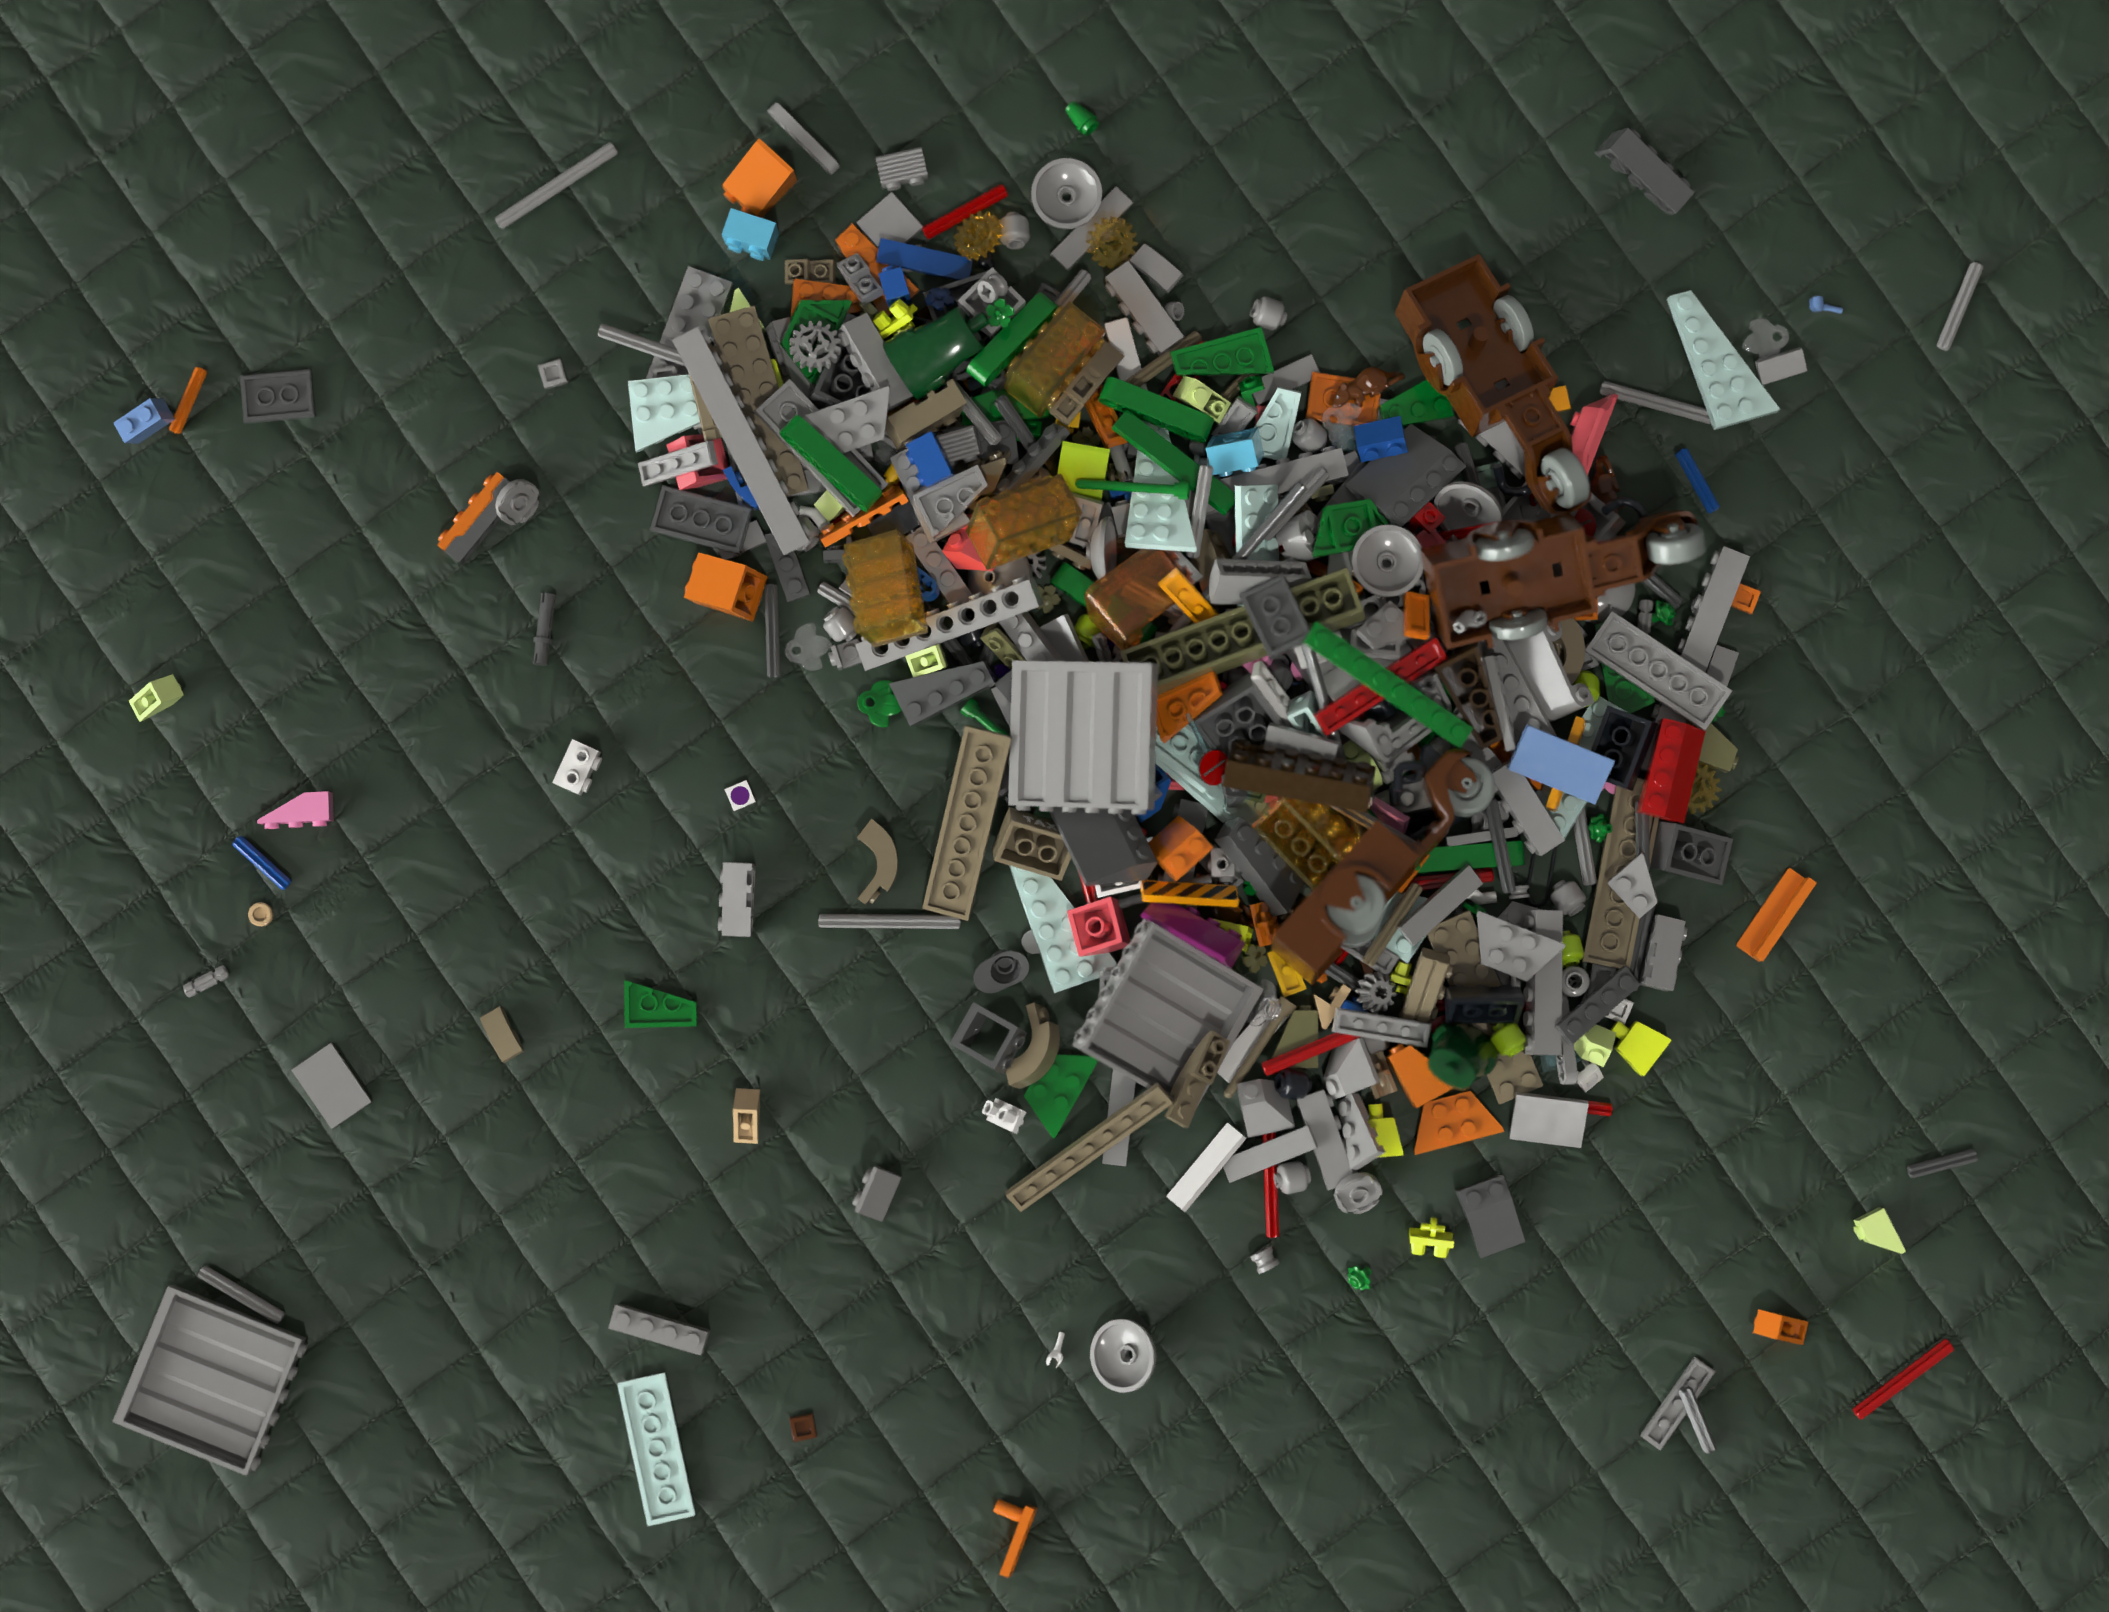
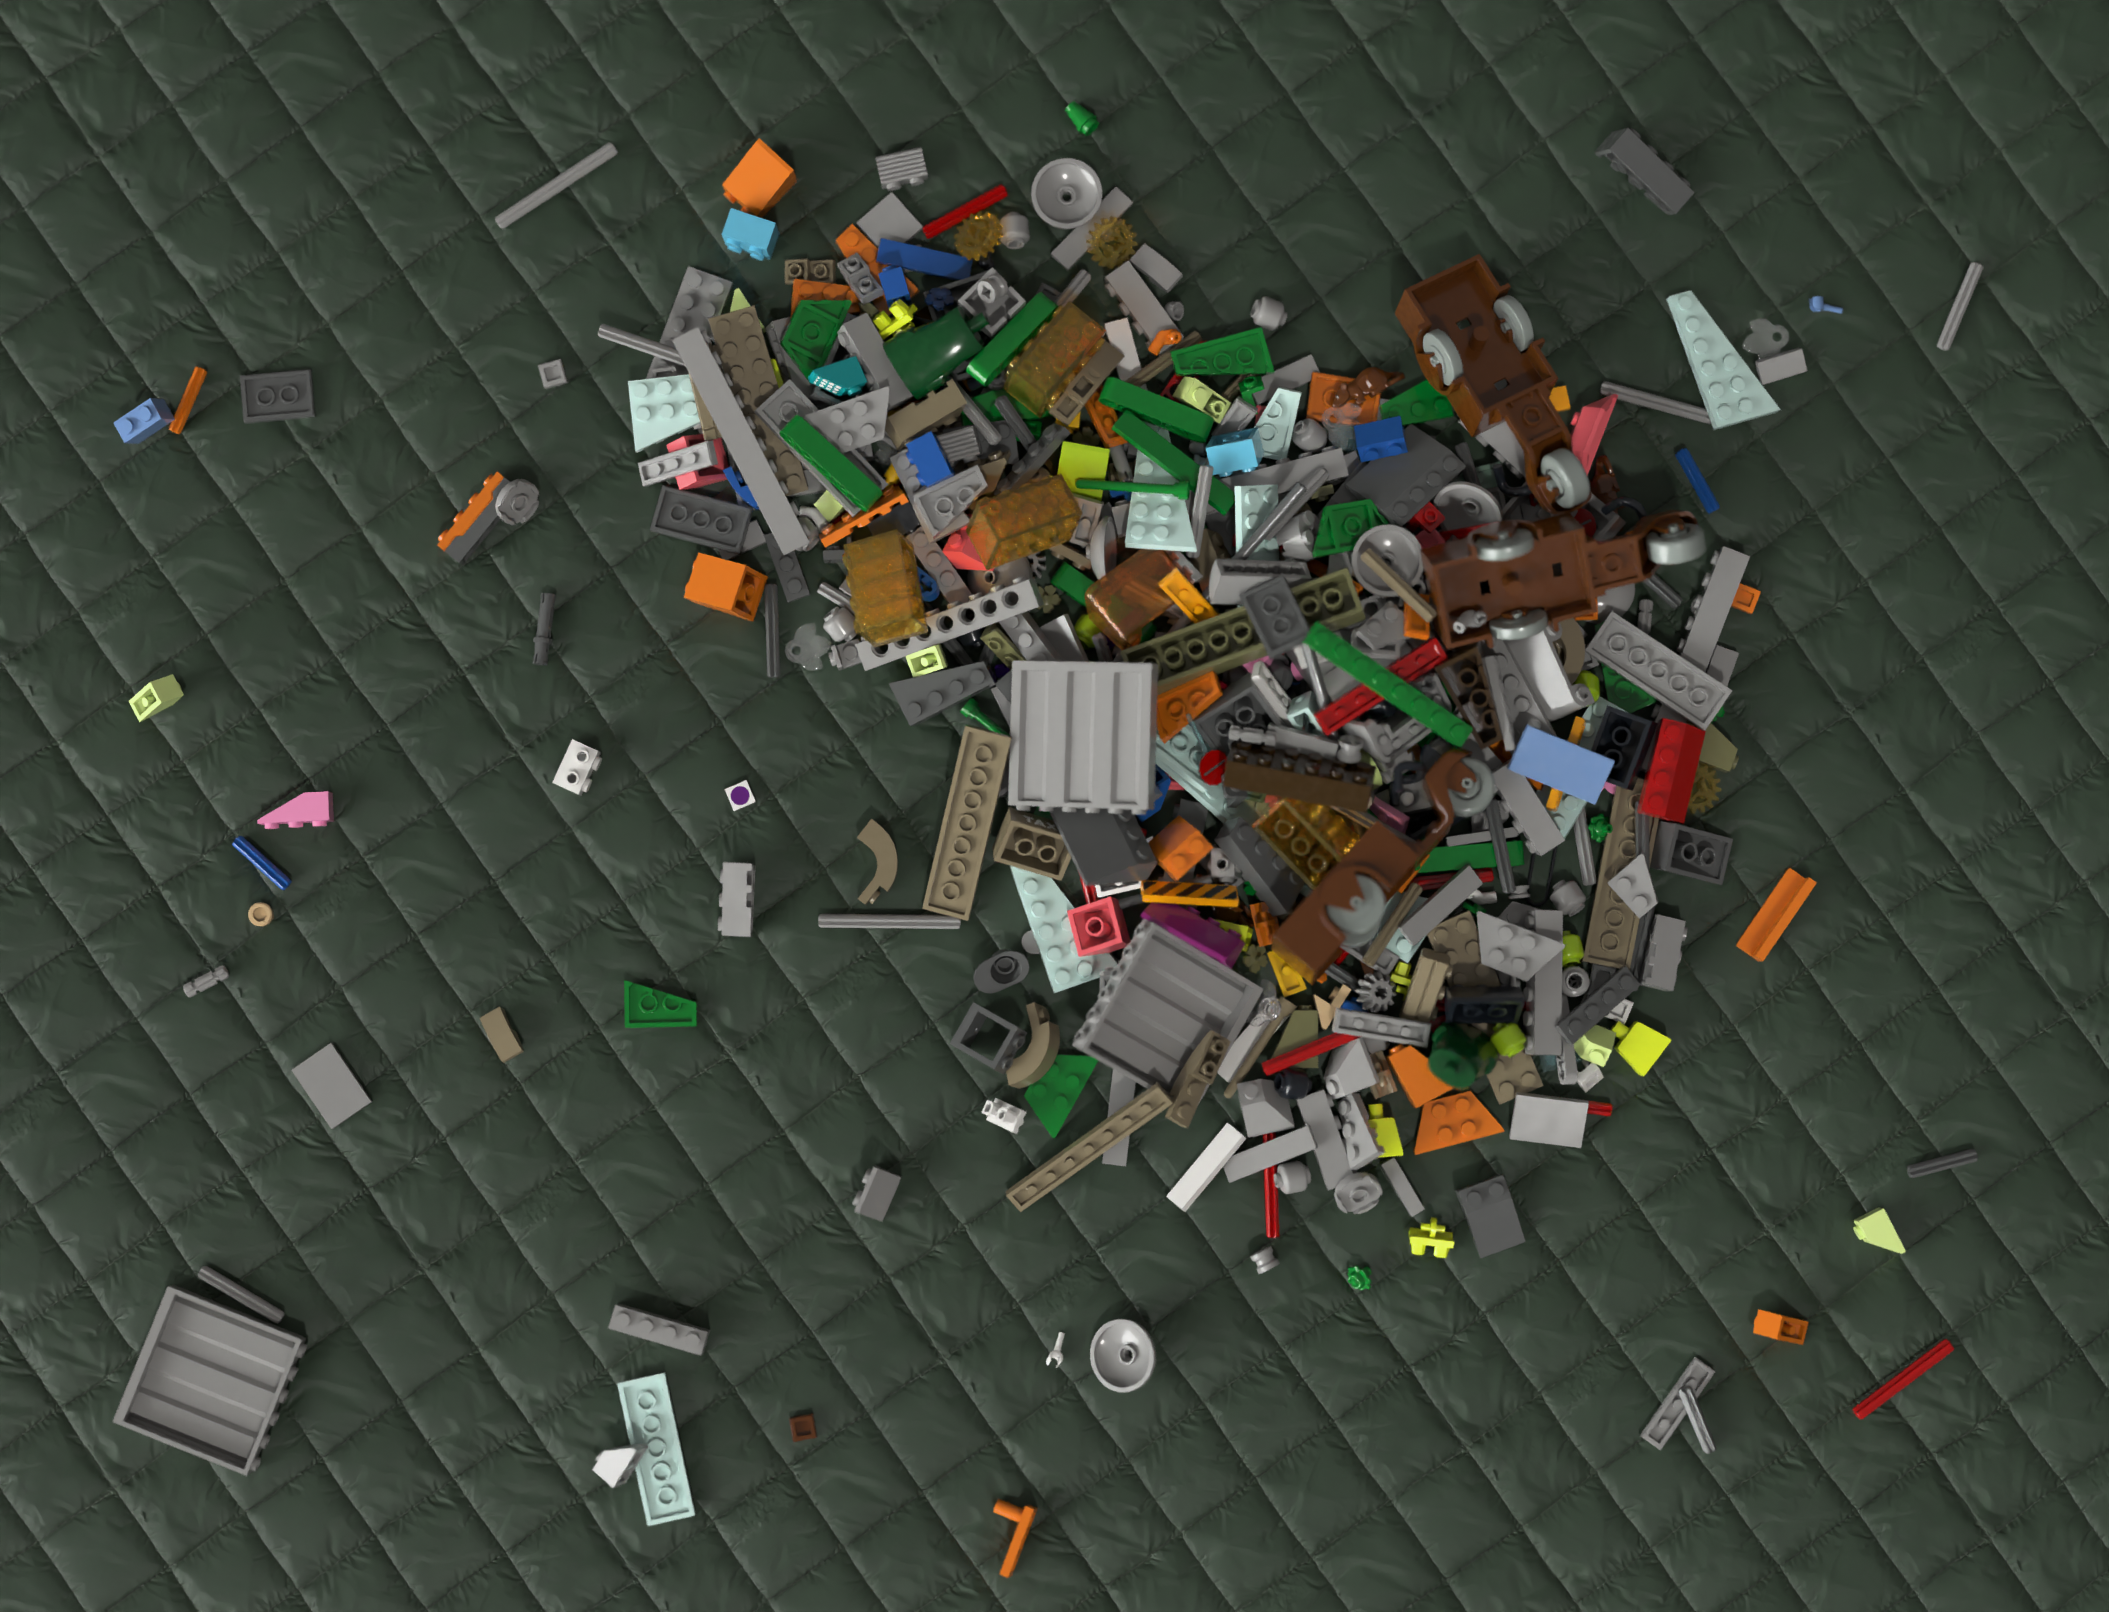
(618, 1463): none -> slope
(746, 1115): tan slope -> none
(803, 138): light grey beam -> none
(823, 352): light grey gear -> none
(840, 377): none -> teal slope
(884, 703): green plate -> none
(1000, 313): green plant -> none
(1164, 337): none -> orange arm
(1252, 735): none -> light grey axle
(1350, 749): none -> light grey wheel
(1402, 1186): none -> light grey piece
(1404, 590): none -> dark tan axle
(1664, 613): green plant -> none

